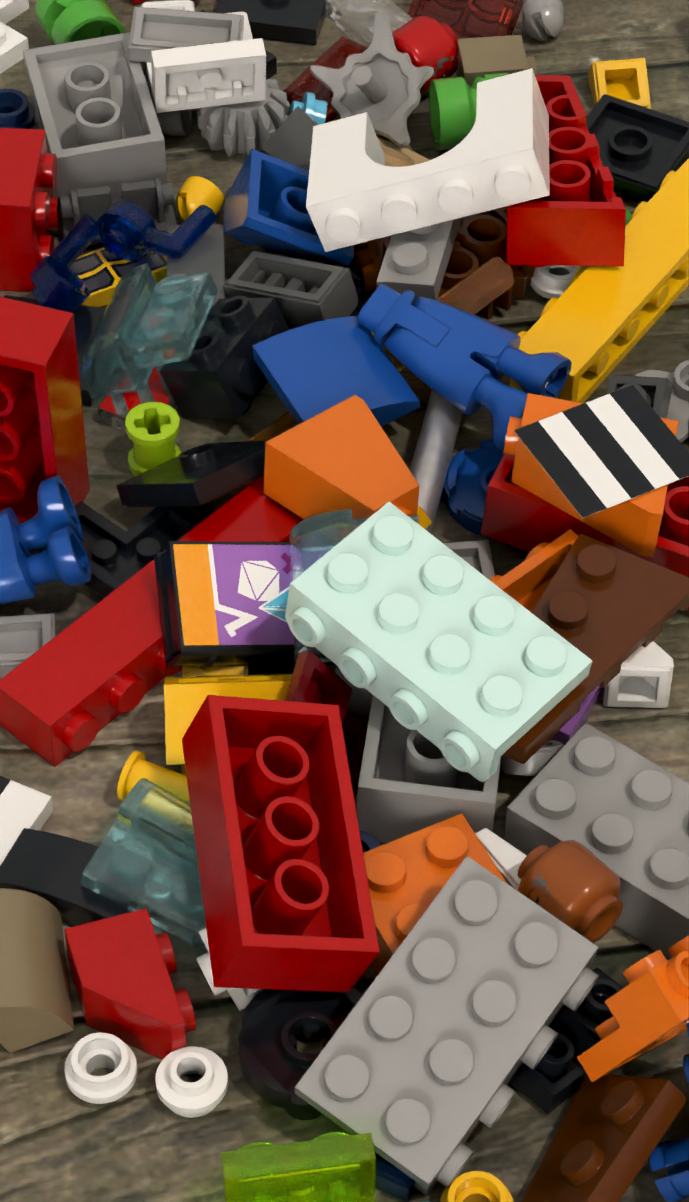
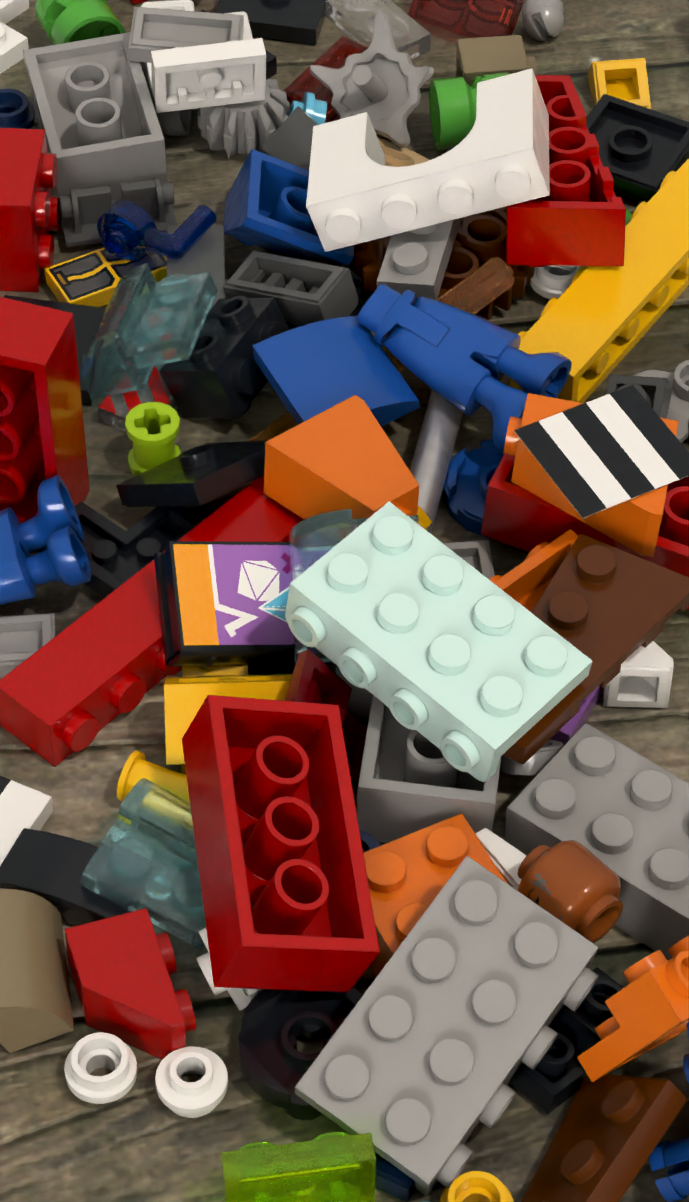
(53, 280): clear blue plate -> none
(198, 192): yellow hinge -> none
(429, 45): red head -> none

